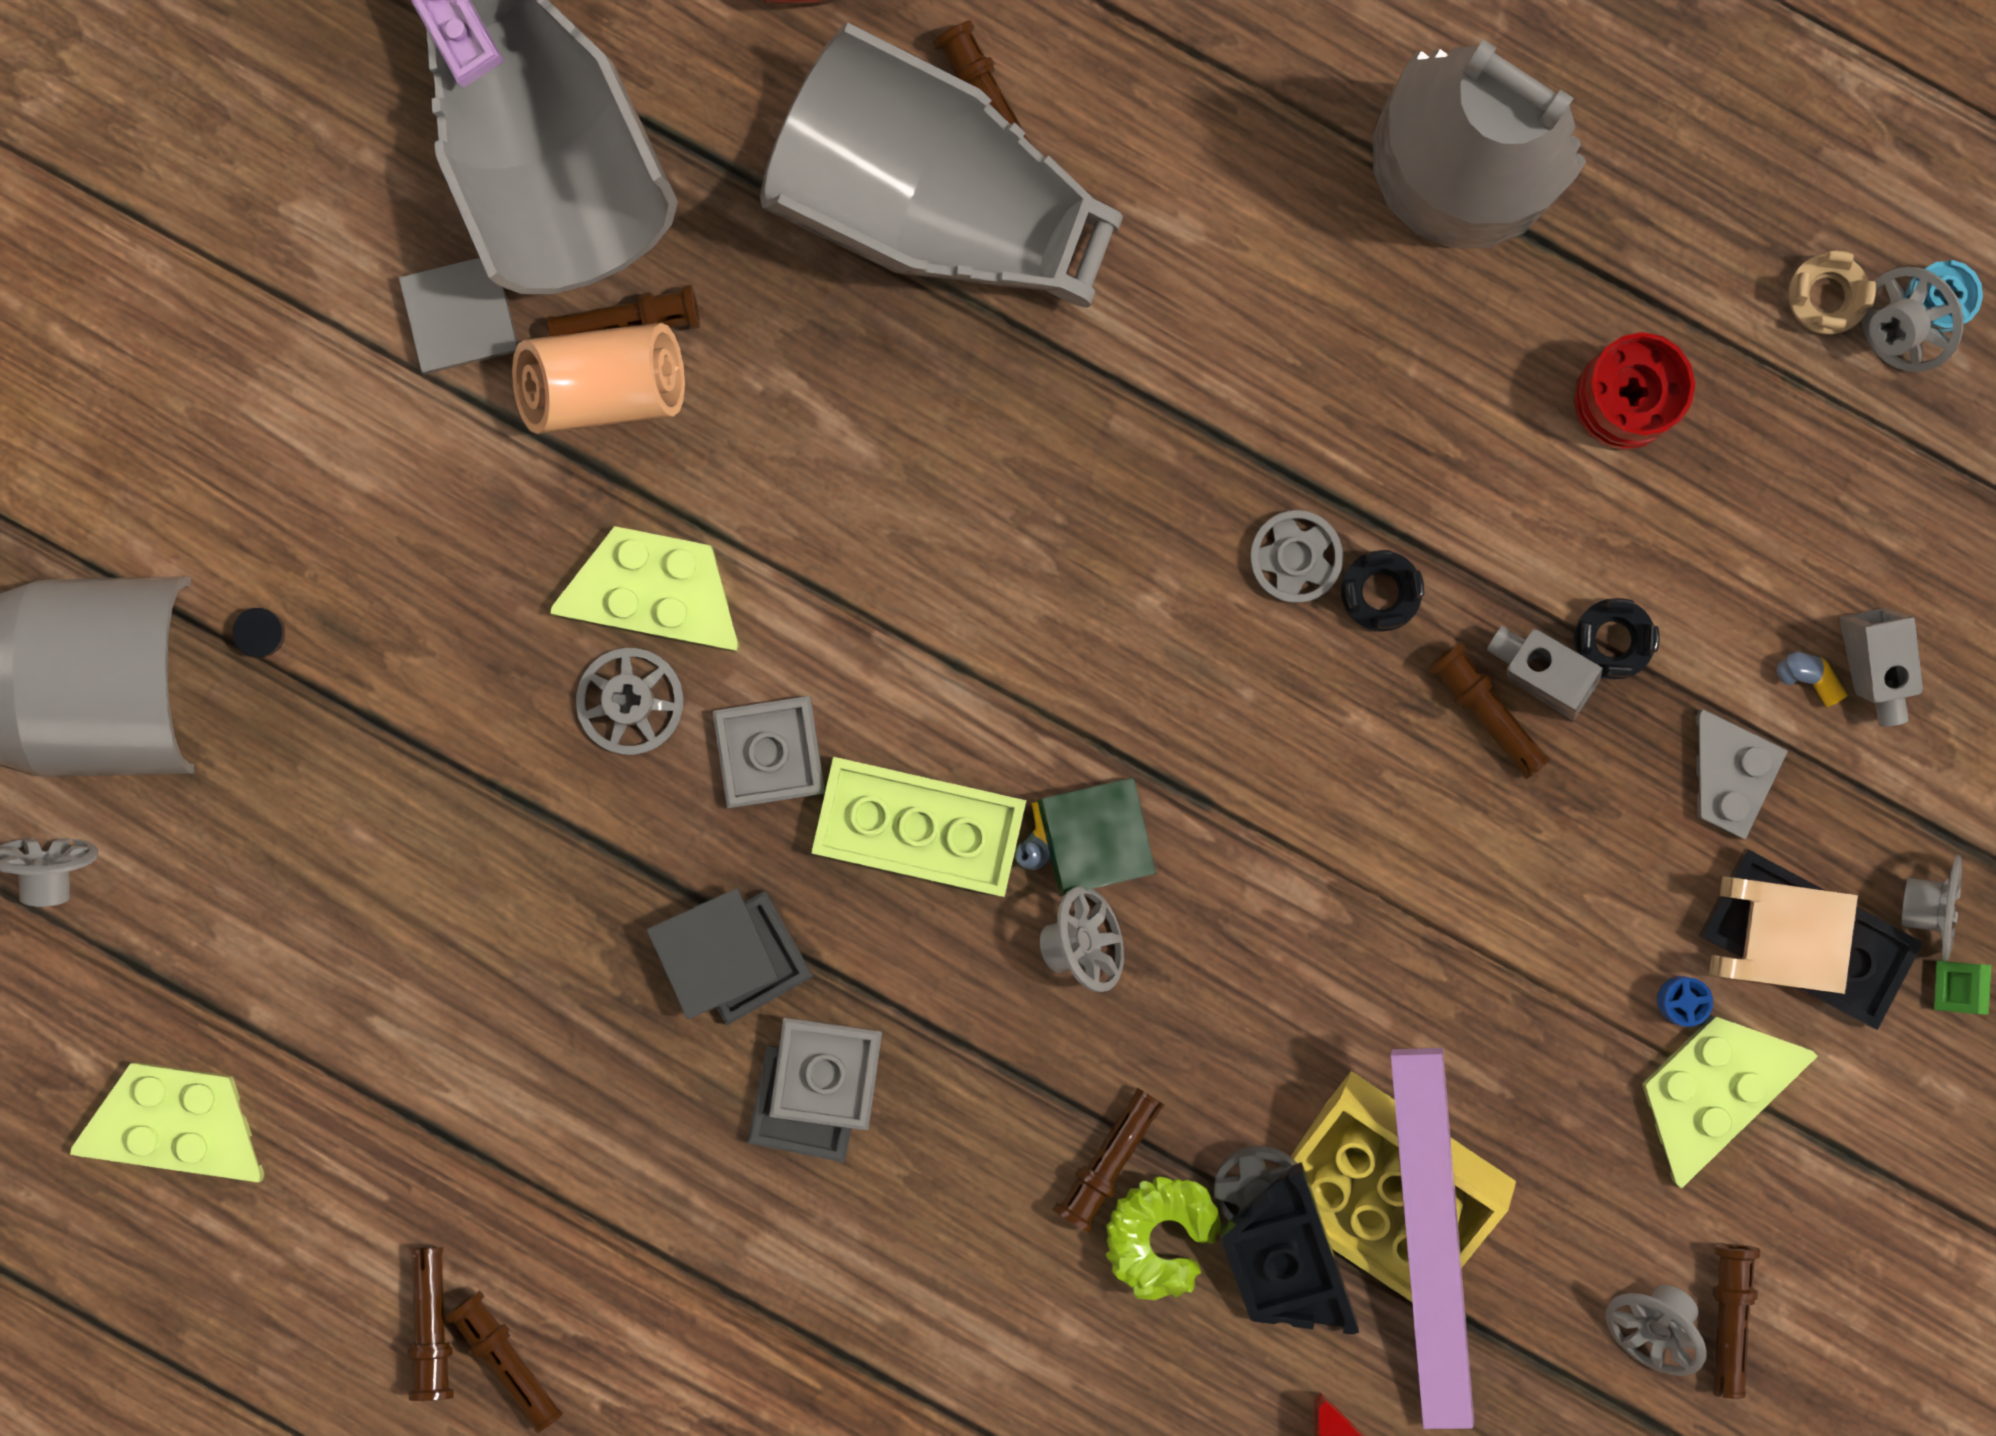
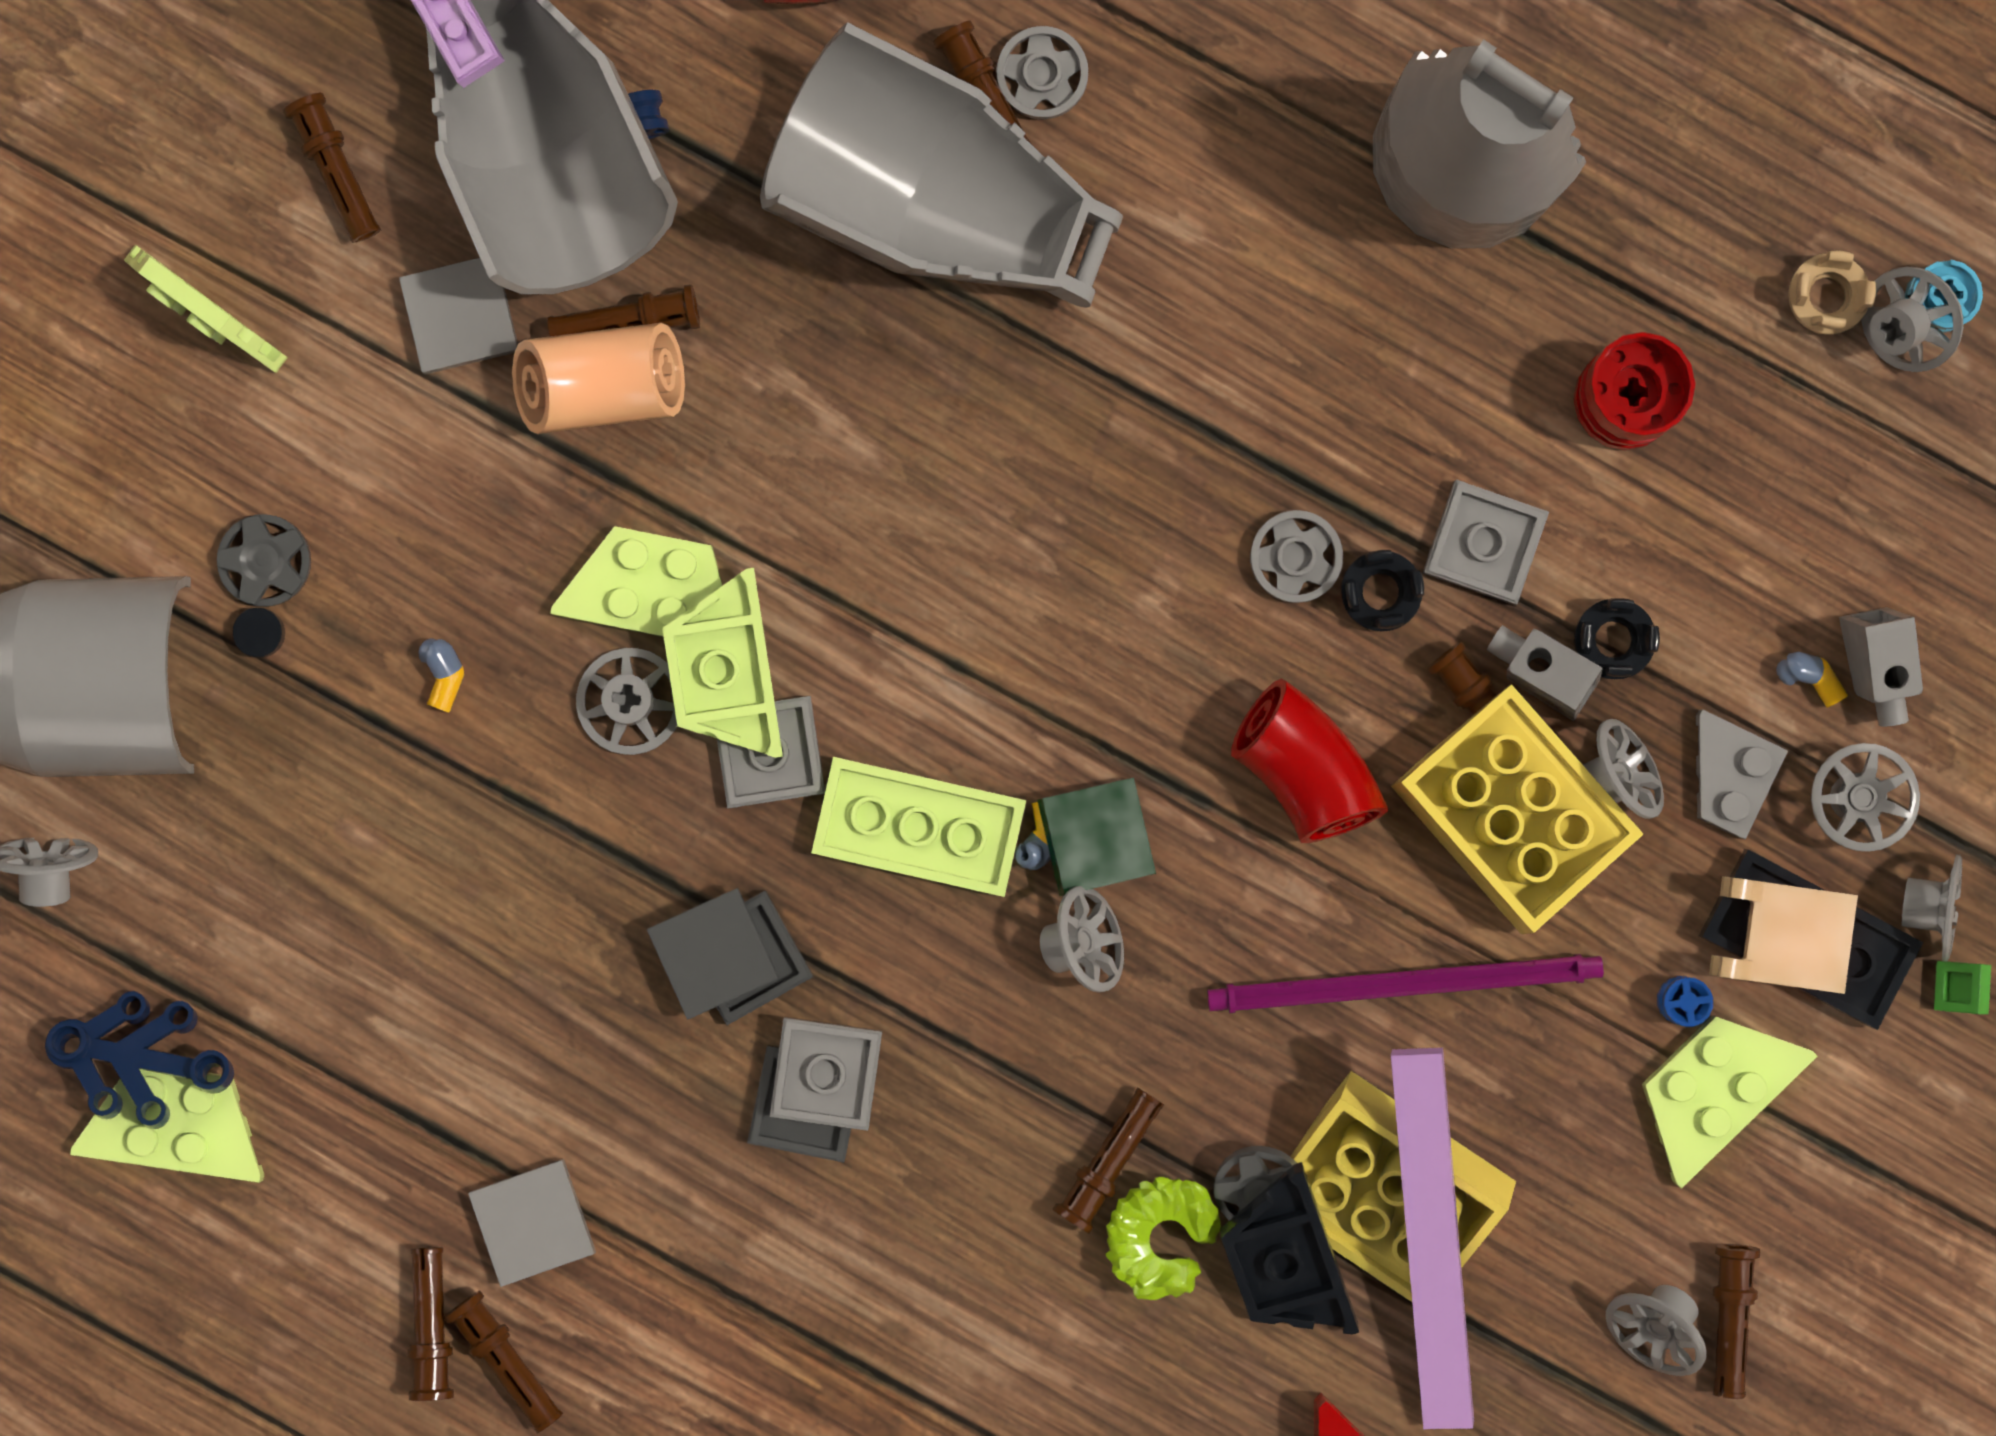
(131, 1055): none -> dark blue plant
(204, 314): none -> yellowish green wing
(263, 560): none -> dark grey wheel
(324, 146): none -> reddish brown pin
(446, 670): none -> arm
(532, 1222): none -> light grey tile
(647, 107): none -> dark blue wheel
(723, 668): none -> yellowish green wing
(1042, 72): none -> light grey wheel
(1307, 764): none -> red brick
(1405, 983): none -> magenta piece
(1485, 542): none -> light grey tile
(1517, 810): none -> light yellow slope
(1619, 772): none -> light grey wheel
(1864, 797): none -> light grey wheel

